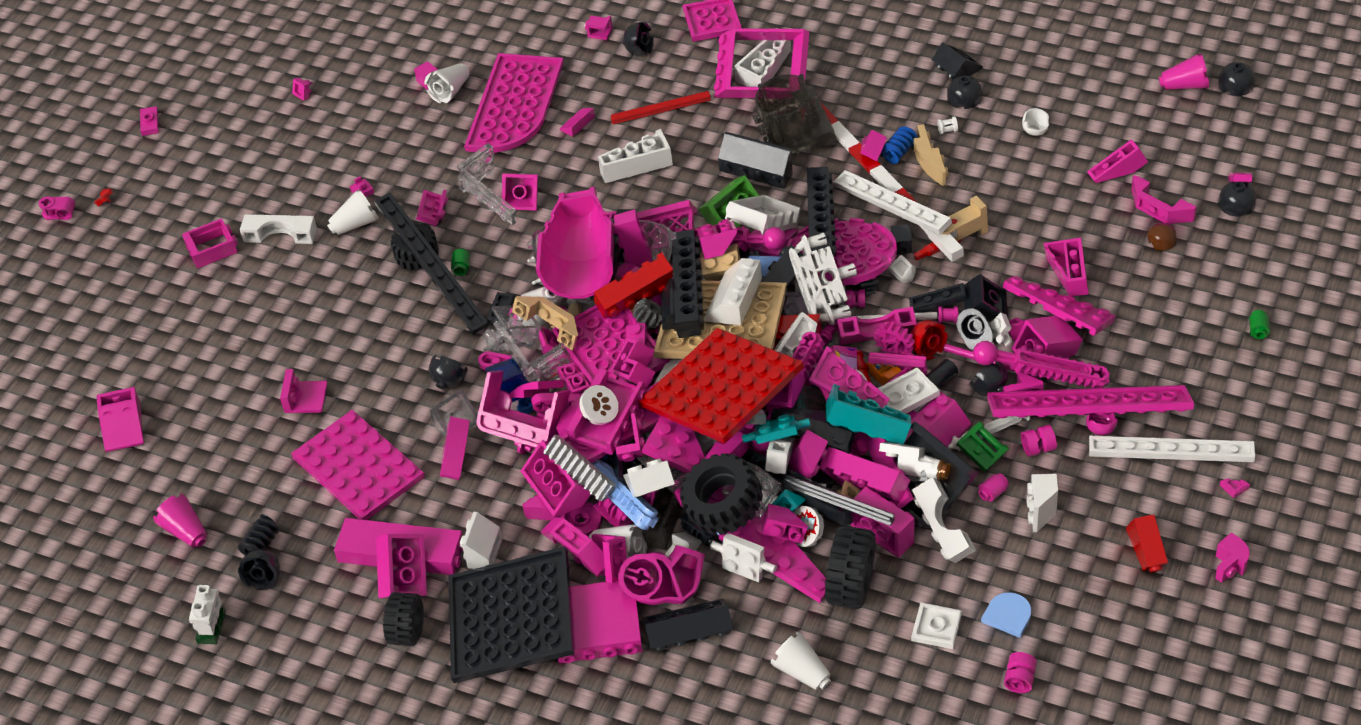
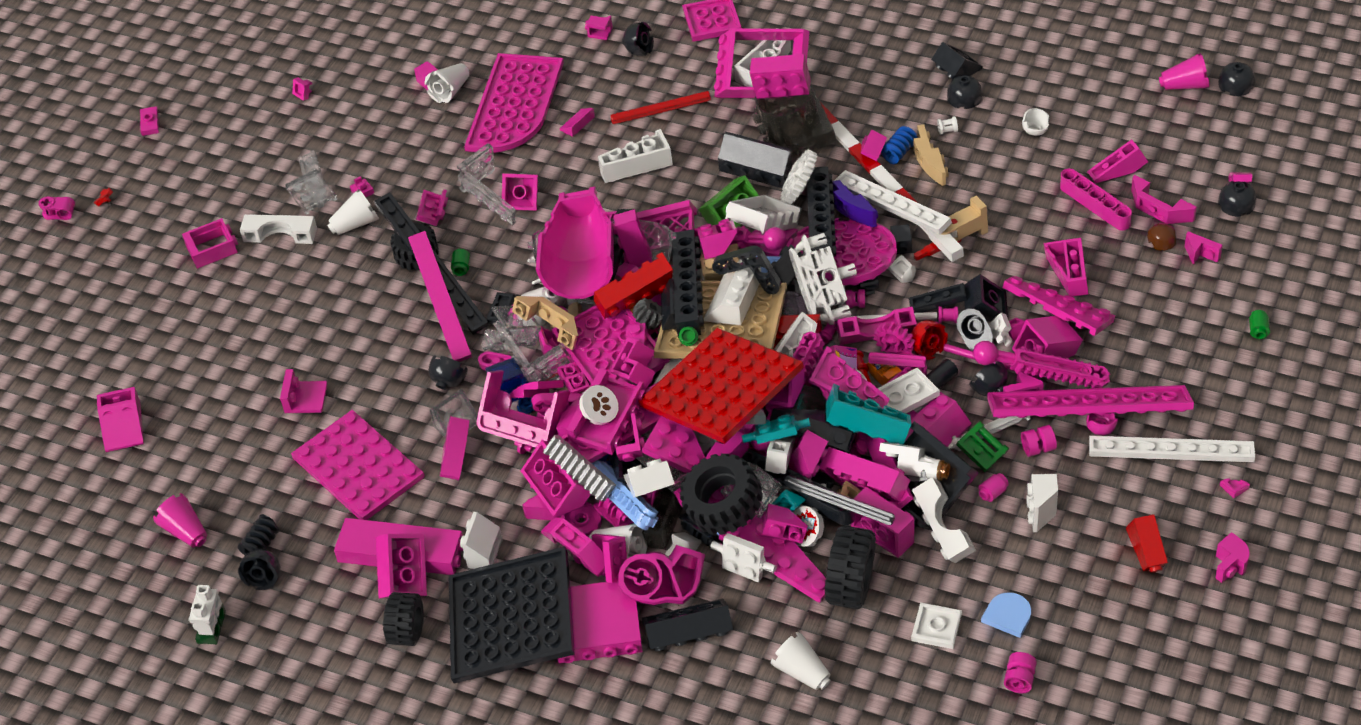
(311, 188): none -> clear bracket
(440, 297): none -> dark pink tile
(688, 336): none -> green plate
(752, 262): none -> black beam
(780, 76): none -> dark pink brick
(798, 176): none -> white gear
(853, 206): none -> dark purple slope
(1095, 199): none -> dark pink beam
(1200, 246): none -> dark pink slope

